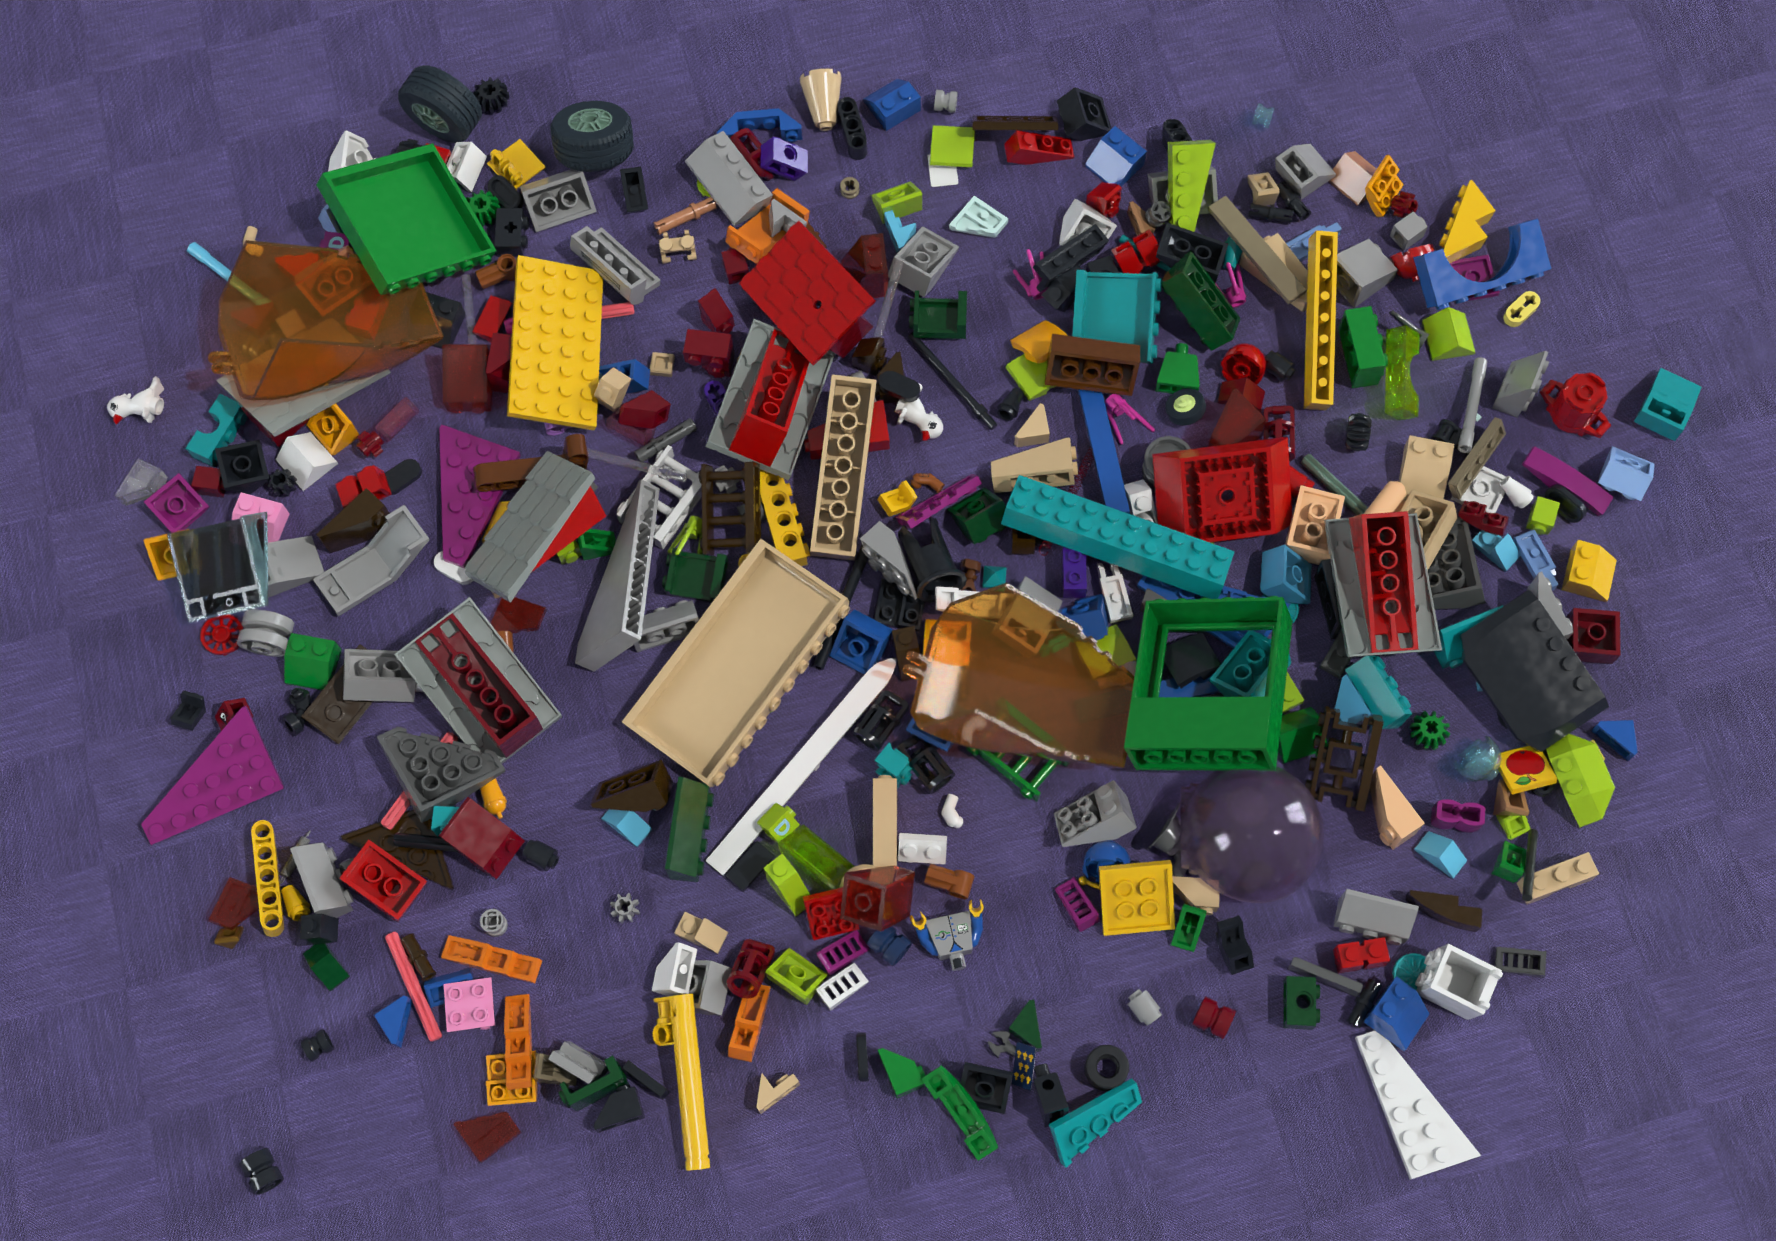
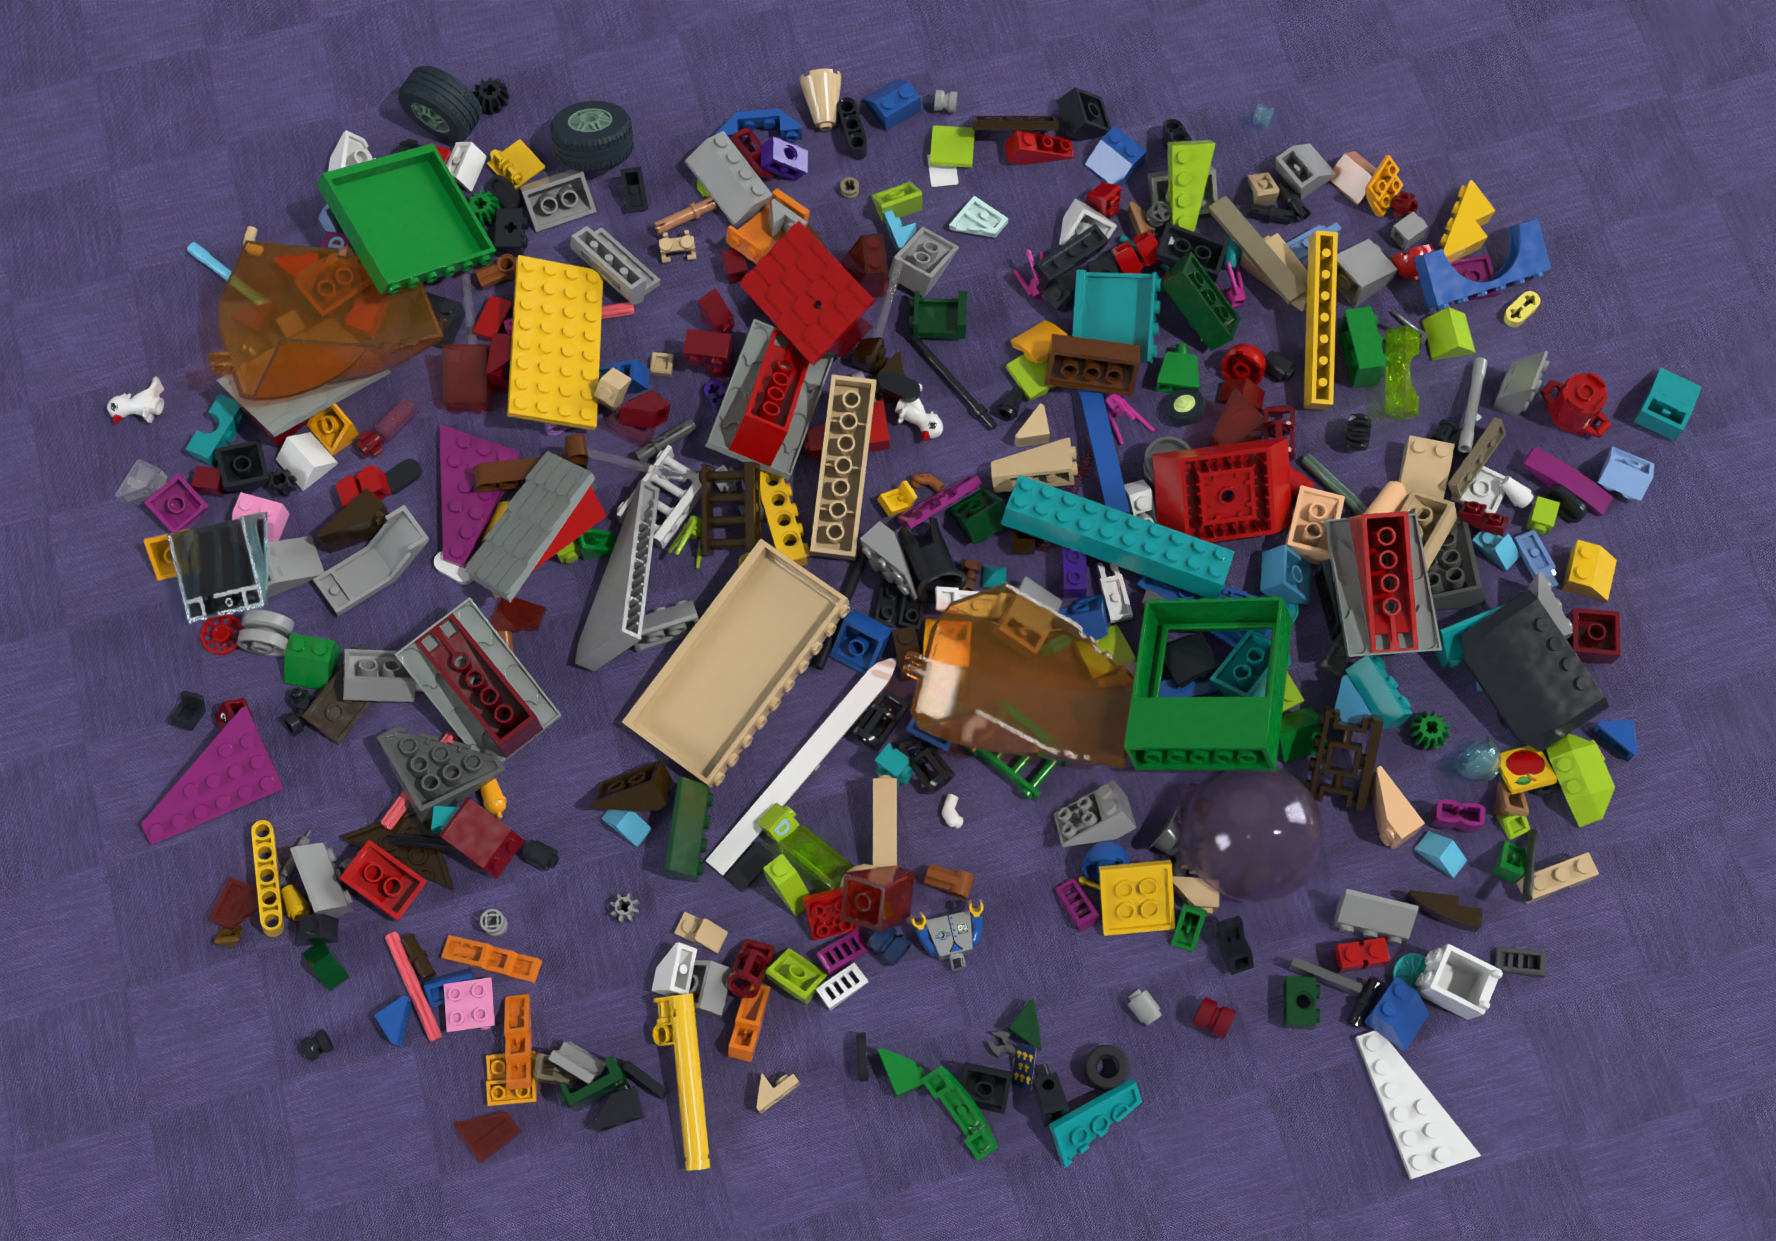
(261, 1171): black wheel -> none
(695, 575): dark green panel -> none
(922, 848): white bracket -> none

